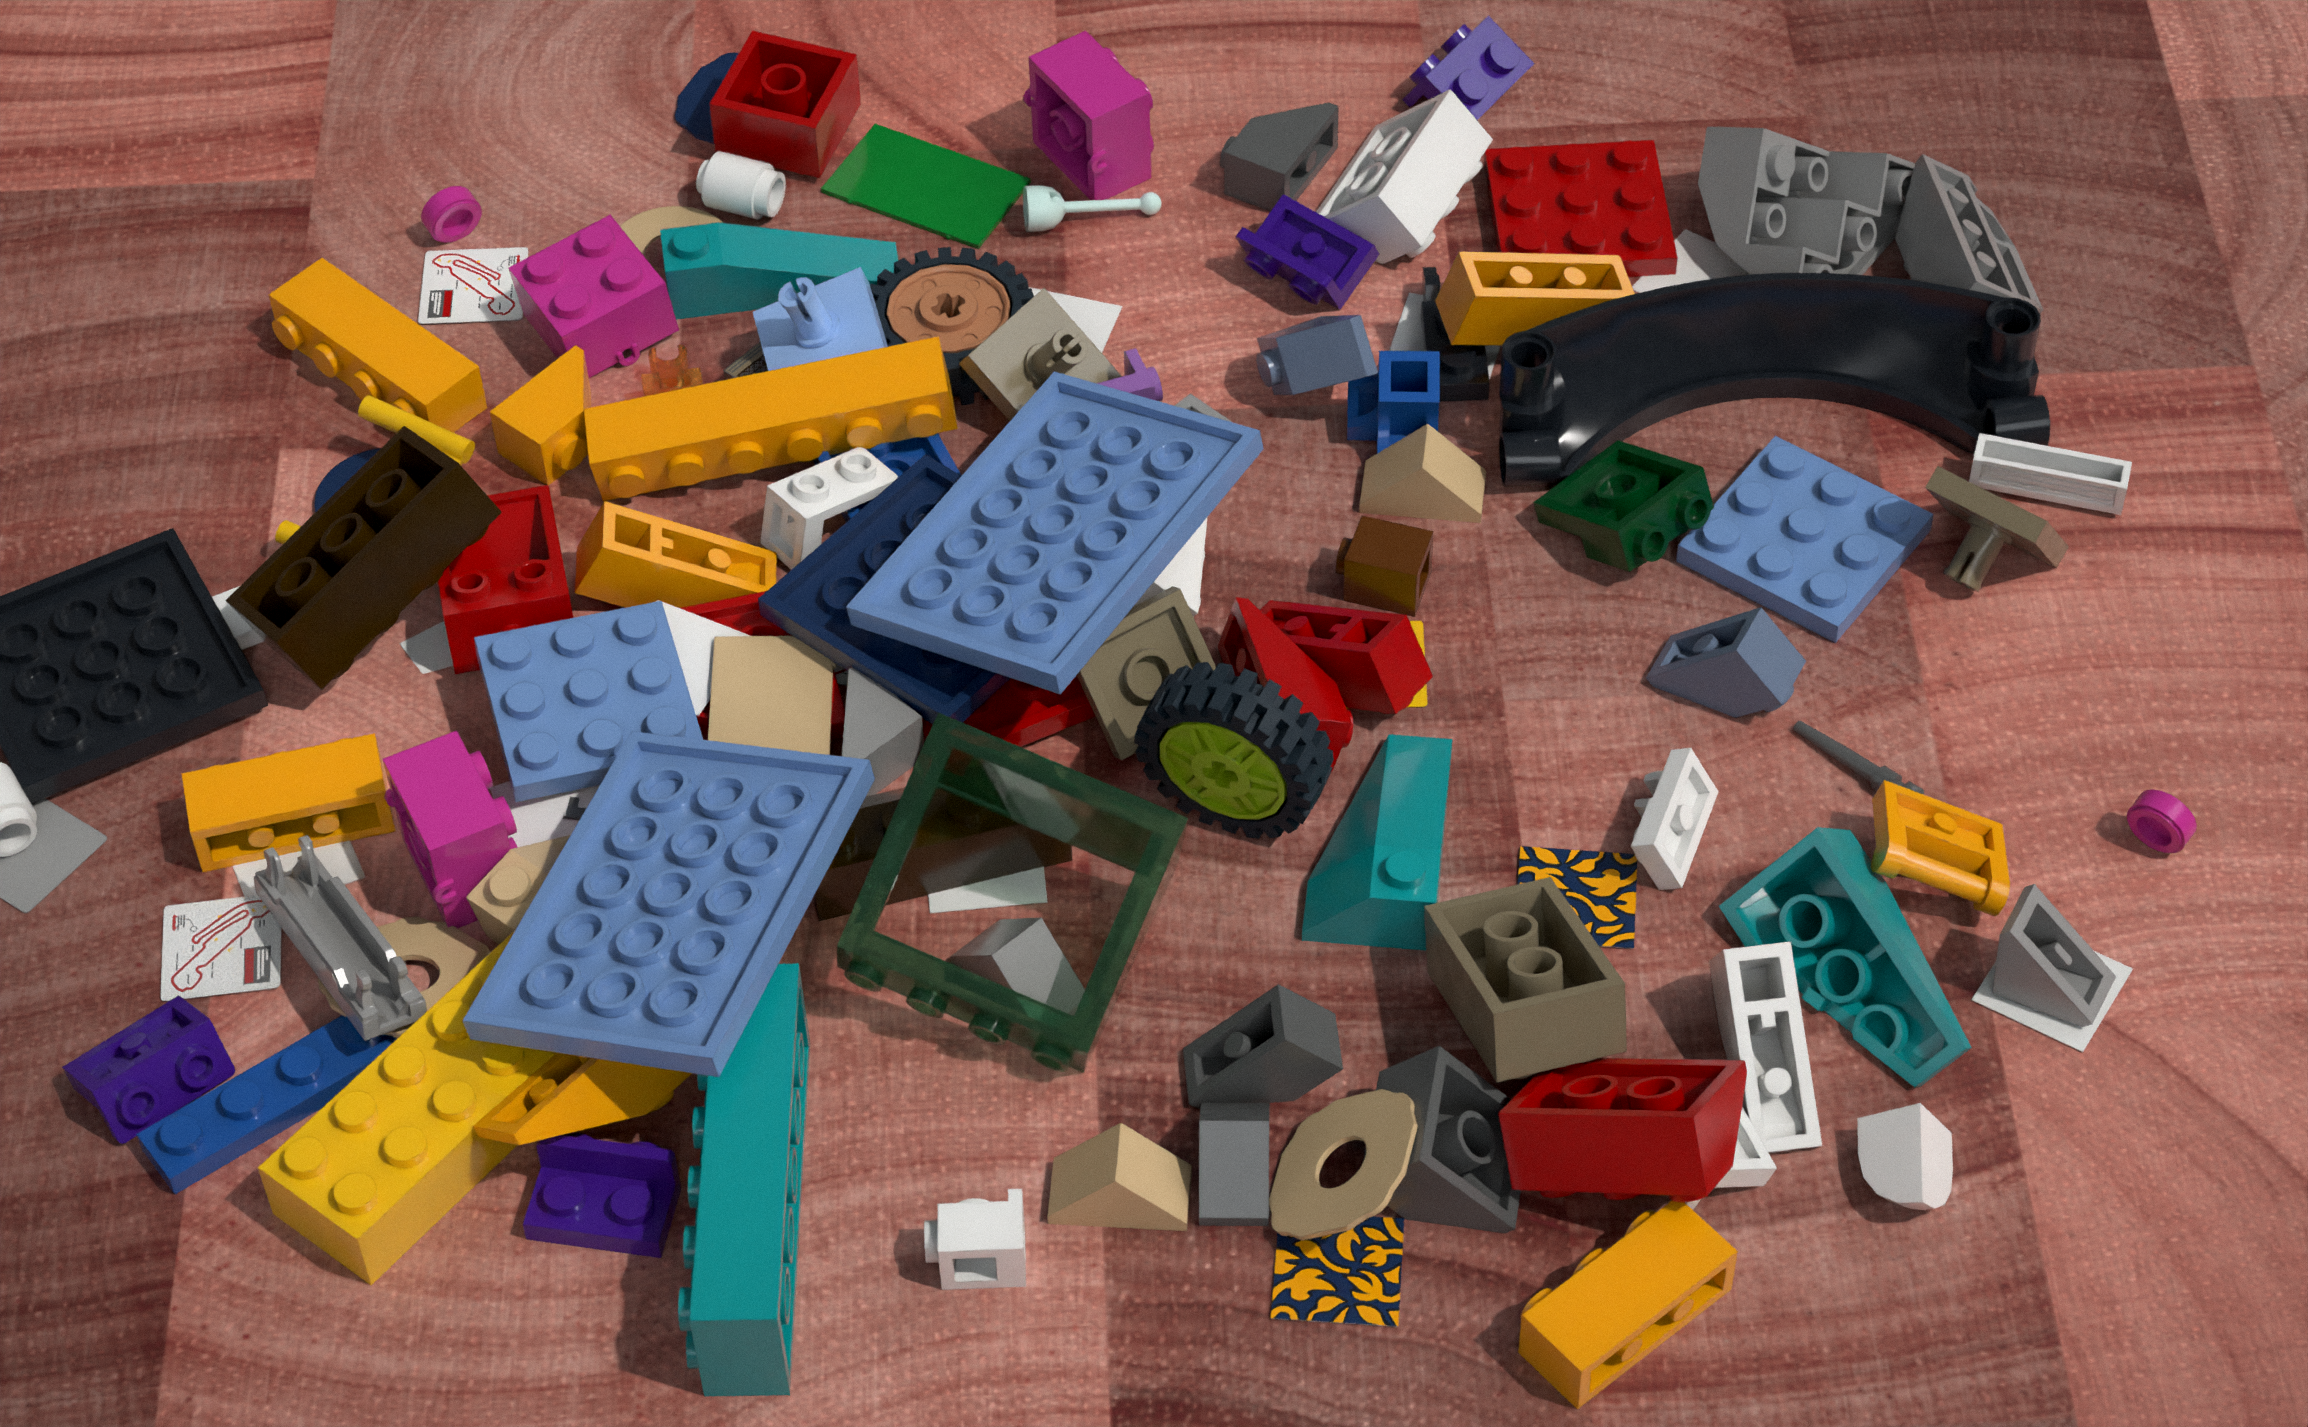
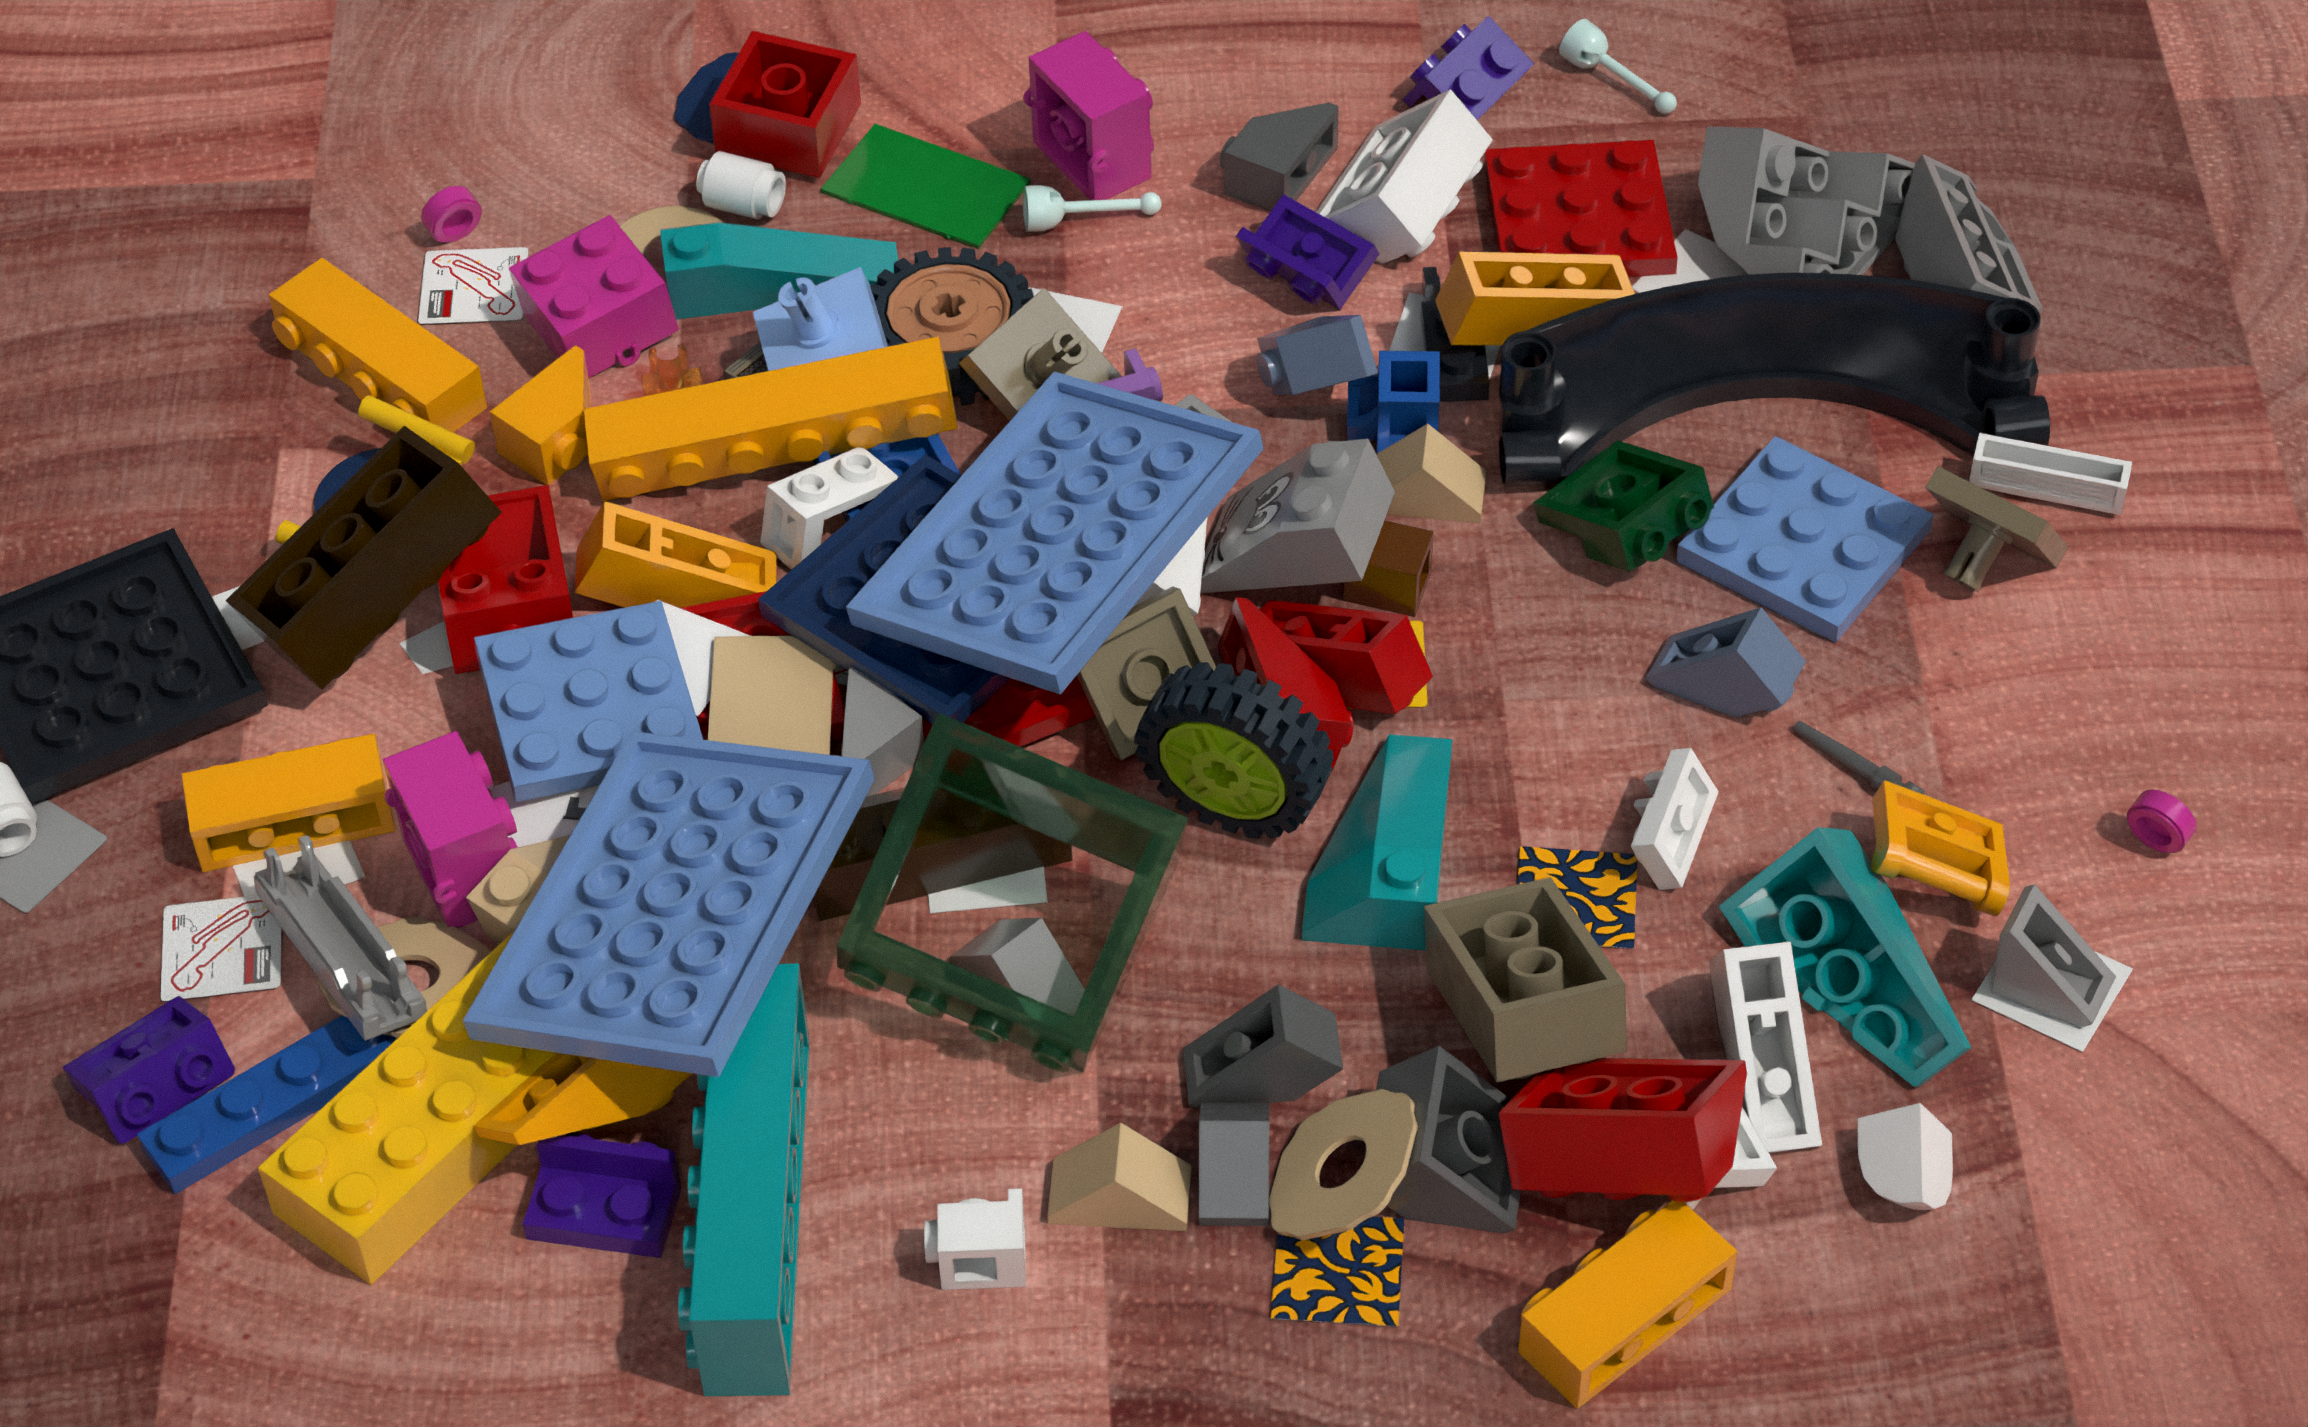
(1301, 521): none -> light grey slope
(1587, 47): none -> light aqua hinge

